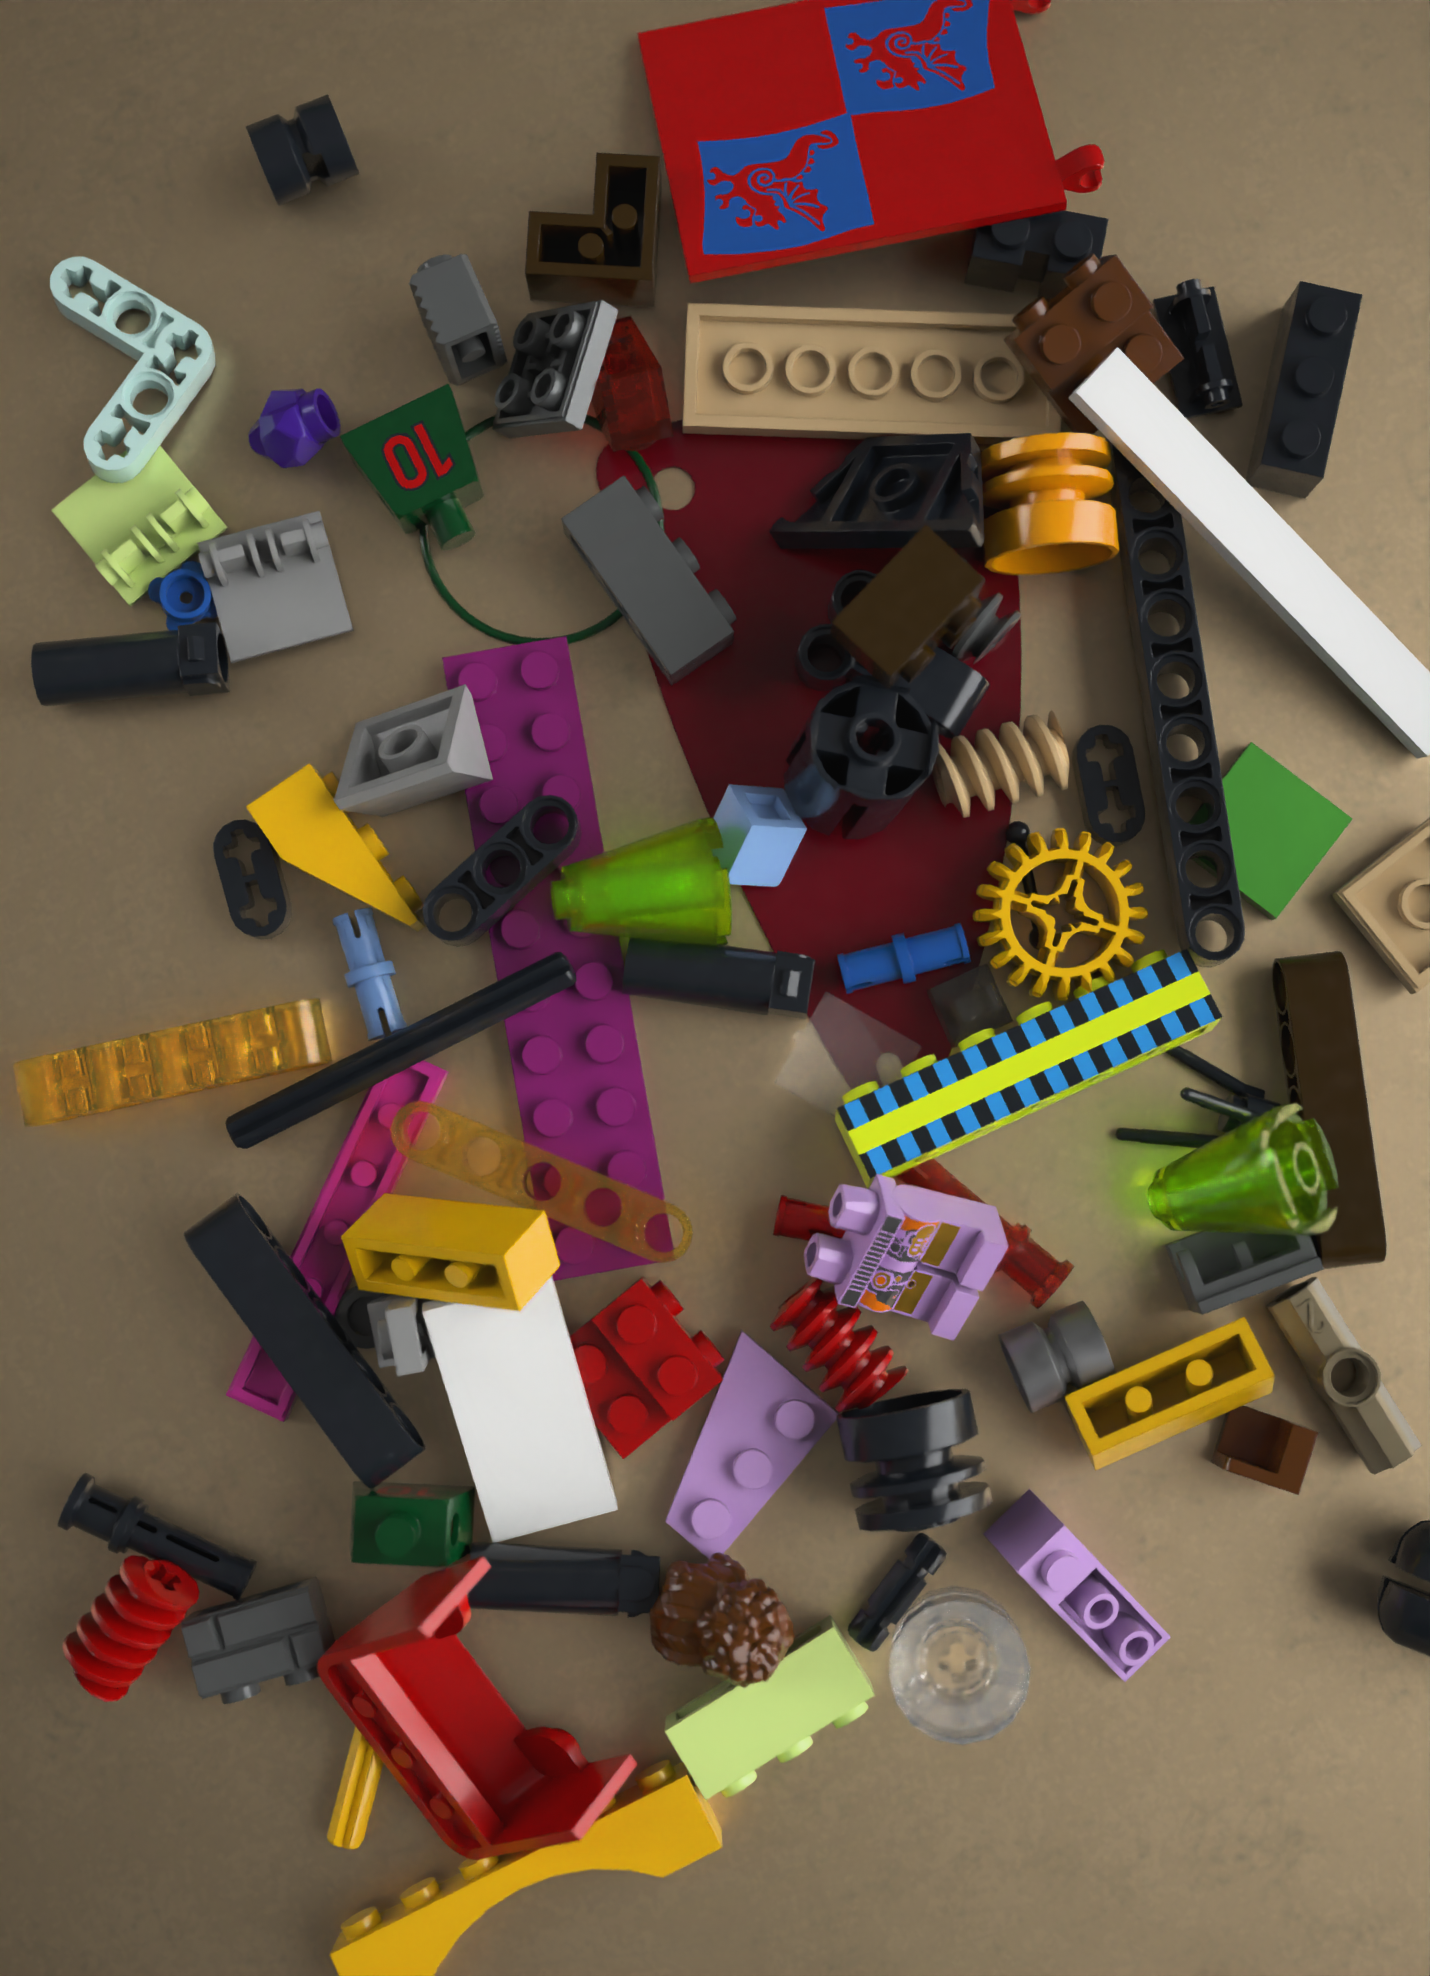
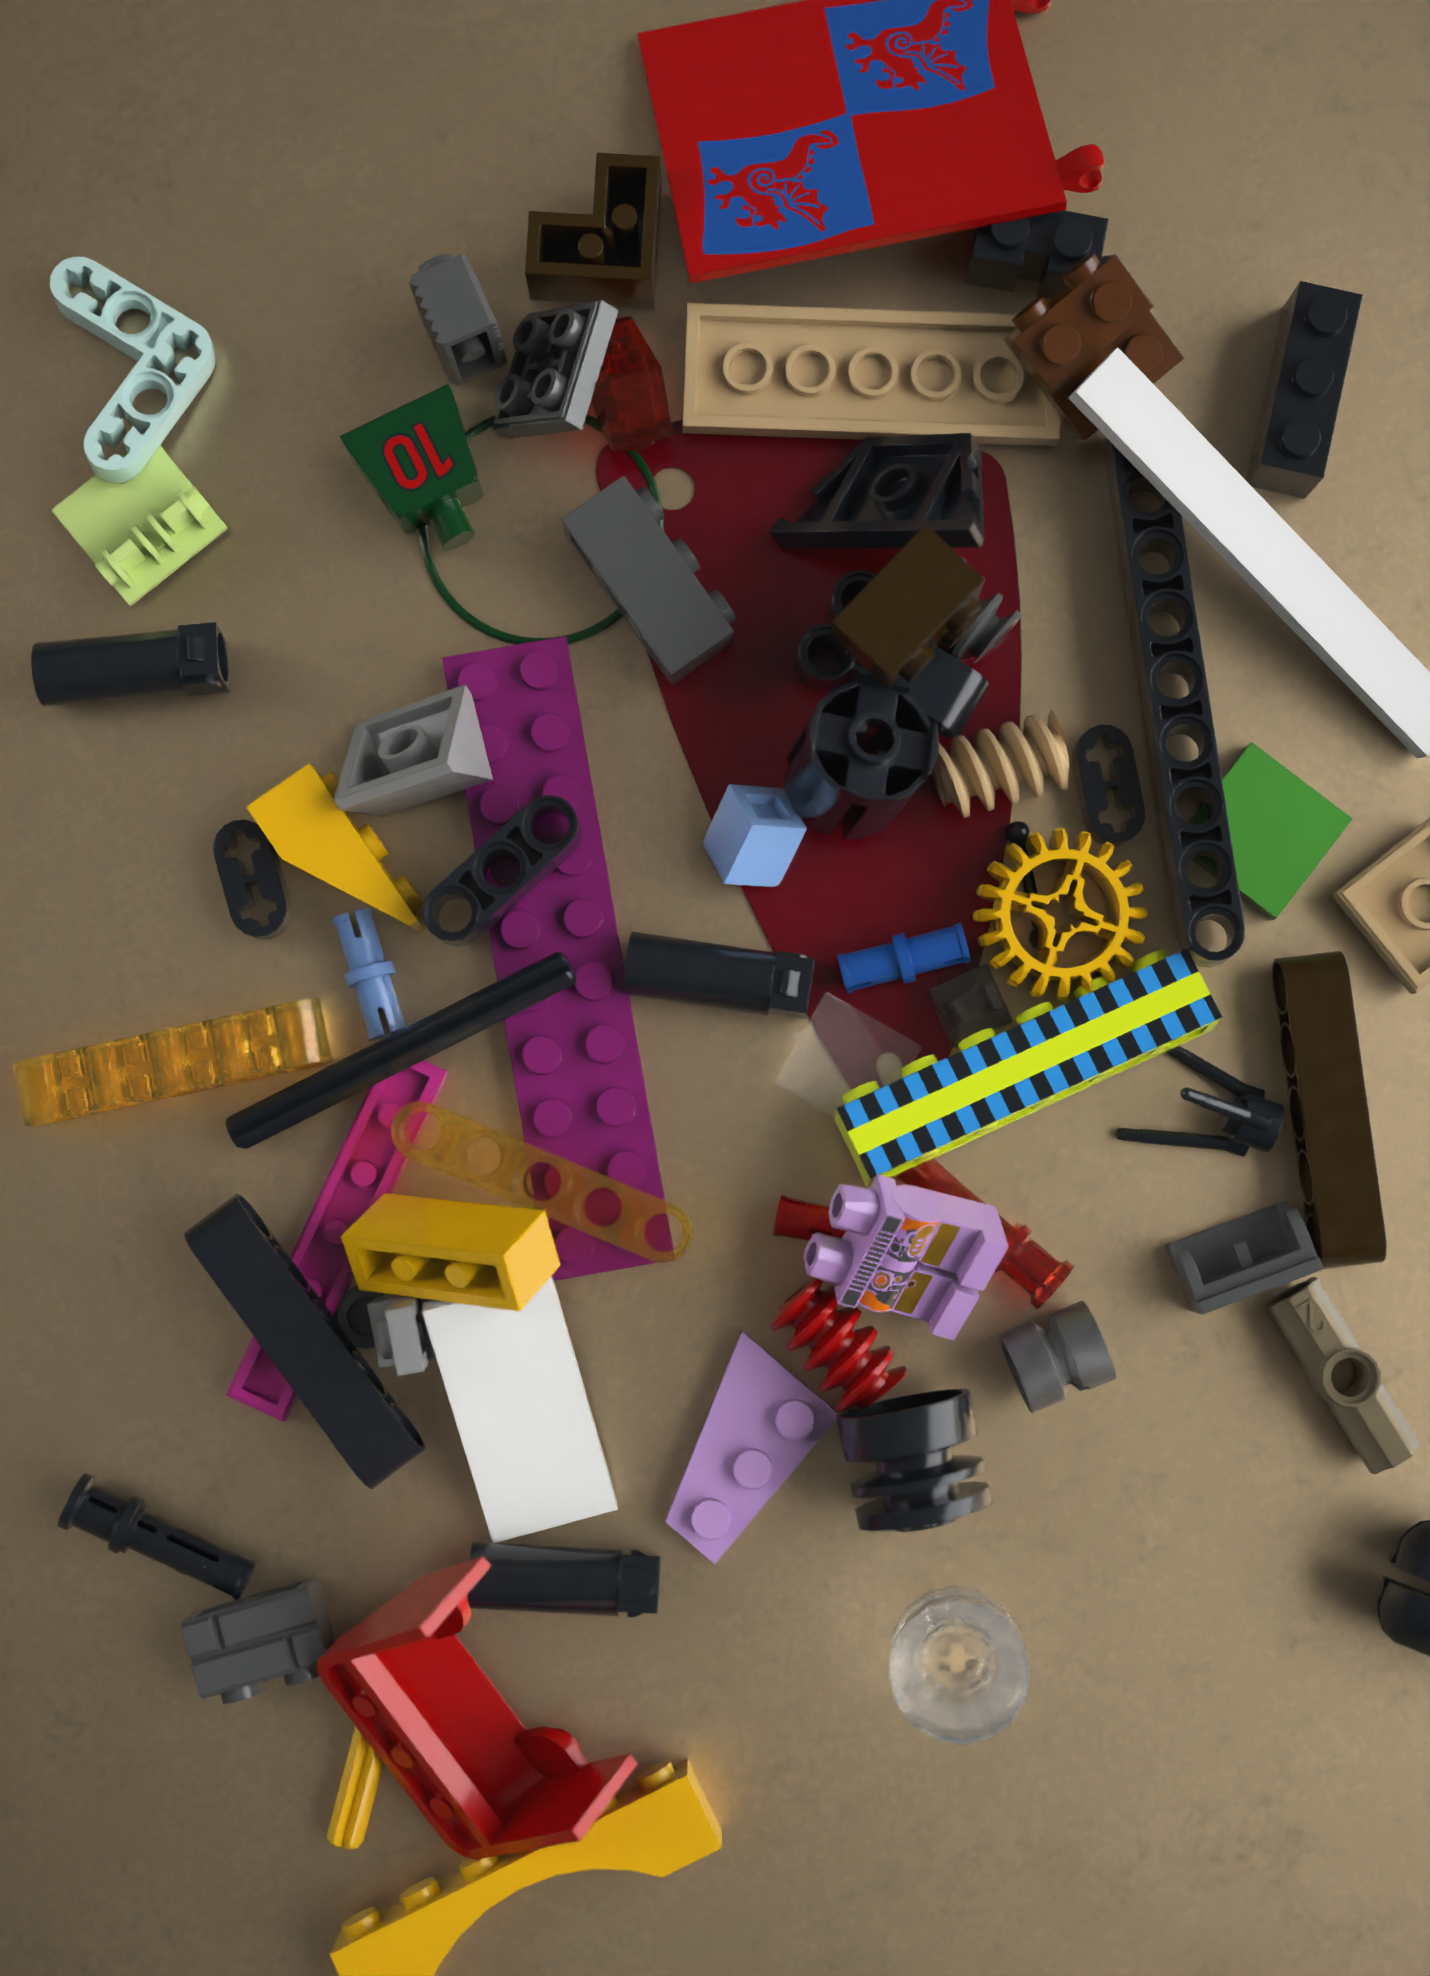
(128, 1625): red piece -> none
(169, 589): blue plate -> none
(275, 586): light grey hinge -> none
(294, 426): dark purple rock -> none
(302, 150): black wheel -> none
(411, 1524): dark green torso -> none
(642, 1364): red plate -> none
(651, 889): clear neon green cone -> none
(720, 1621): reddish brown hair -> none
(739, 1728): yellowish green brick -> none
(897, 1592): black axle -> none
(1048, 504): light orange wheel -> none
(1076, 1585): lavender slope -> none
(1170, 1393): yellow brick -> none
(1206, 375): black hinge -> none
(1251, 1180): clear neon green cone -> none
(1264, 1448): reddish brown panel -> none

